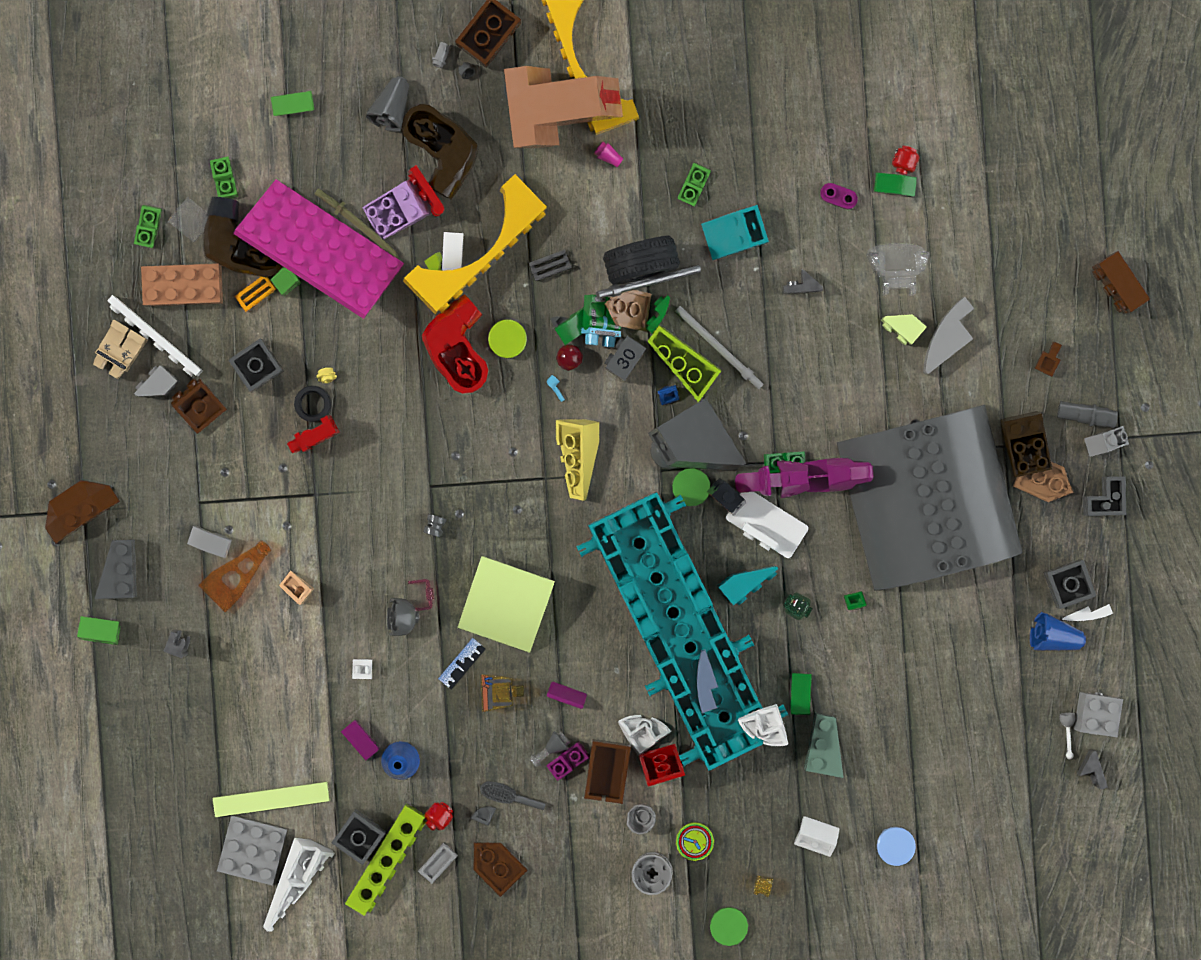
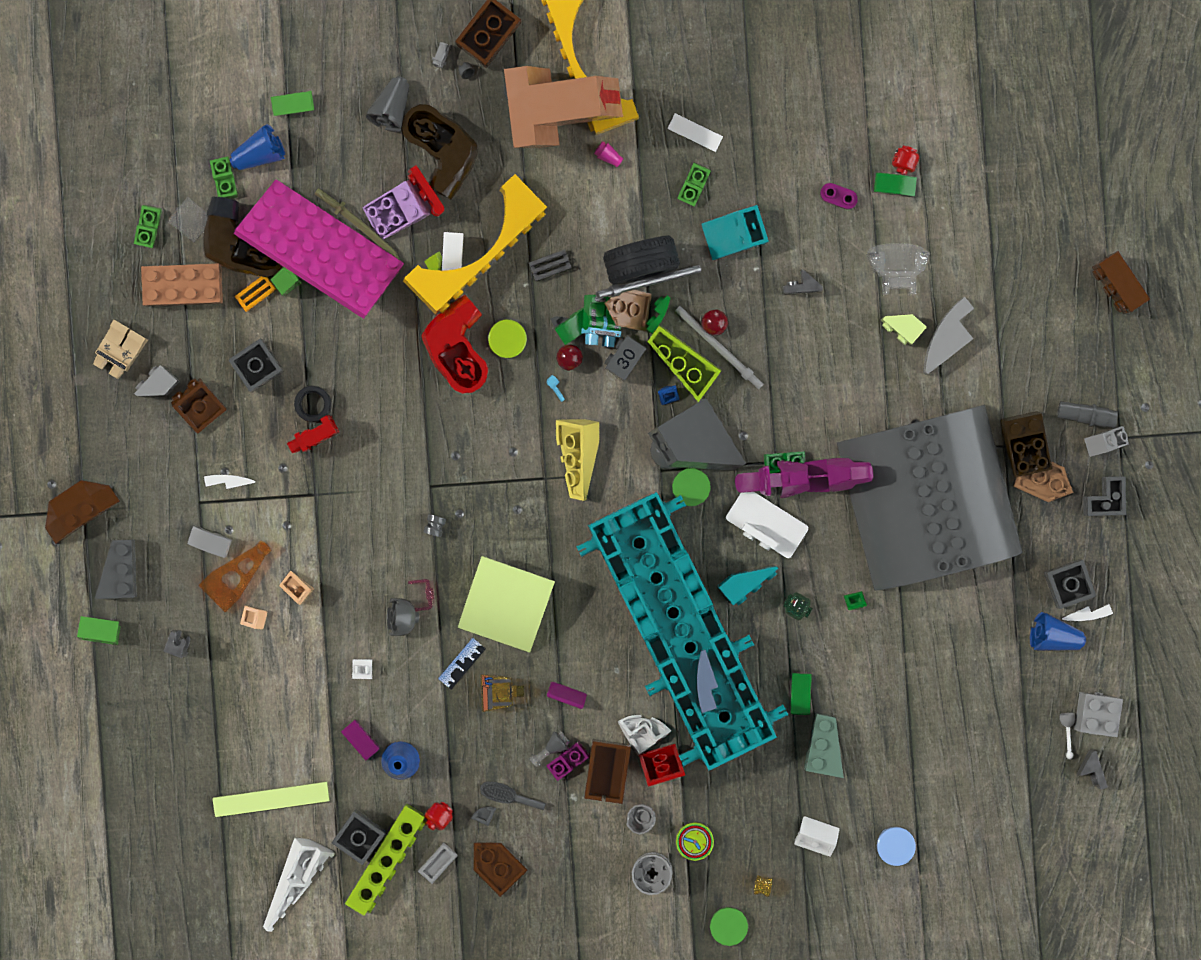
(160, 342): white plate -> none
(229, 480): none -> white sticker
(252, 850): light grey plate -> none
(253, 617): none -> light nougat slope
(258, 150): none -> blue cone
(326, 375): light yellow plate -> none
(695, 132): none -> white sticker
(715, 322): none -> dark red piece
(726, 496): black torso -> none
(765, 725): white brick -> none
(1048, 362): reddish brown plate -> none

